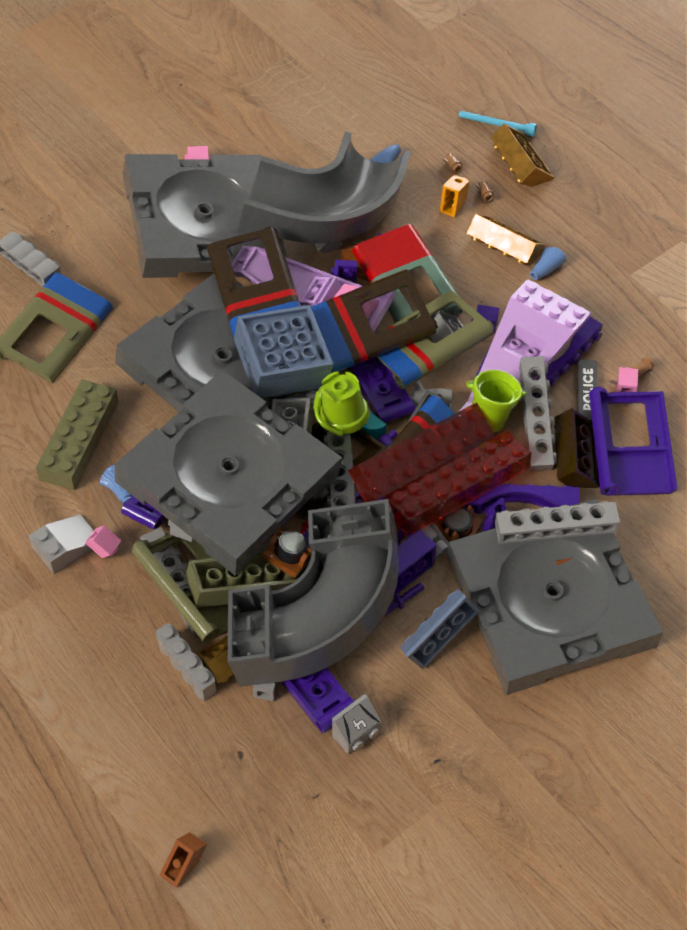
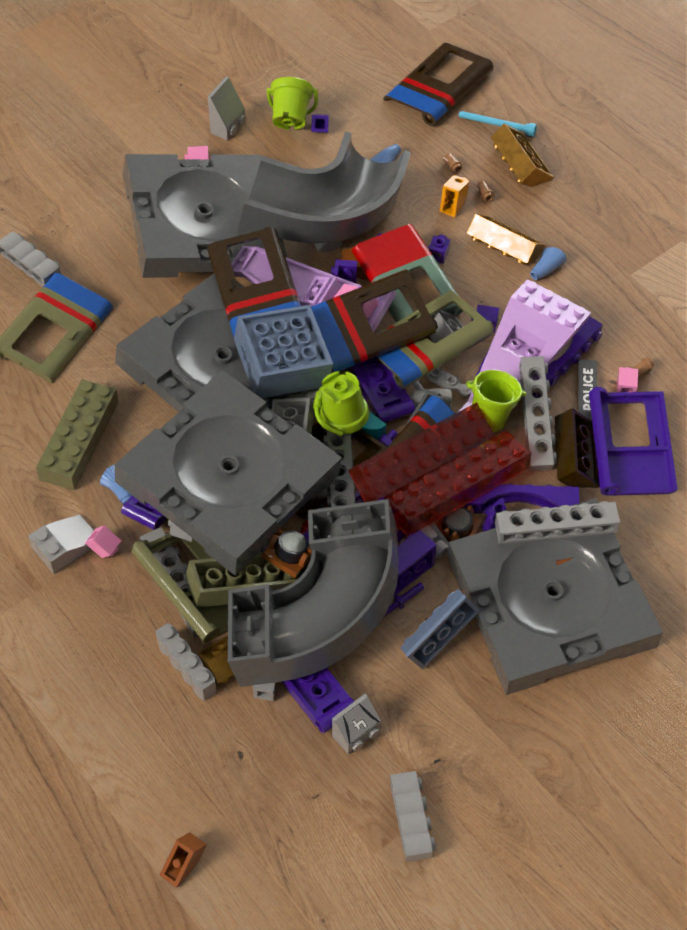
(225, 110): none -> light grey slope
(291, 101): none -> lime piece
(320, 123): none -> dark purple brick
(411, 816): none -> light grey brick
(434, 96): none -> dark brown piece
(441, 245): none -> dark purple brick
(448, 381): none -> light grey piece

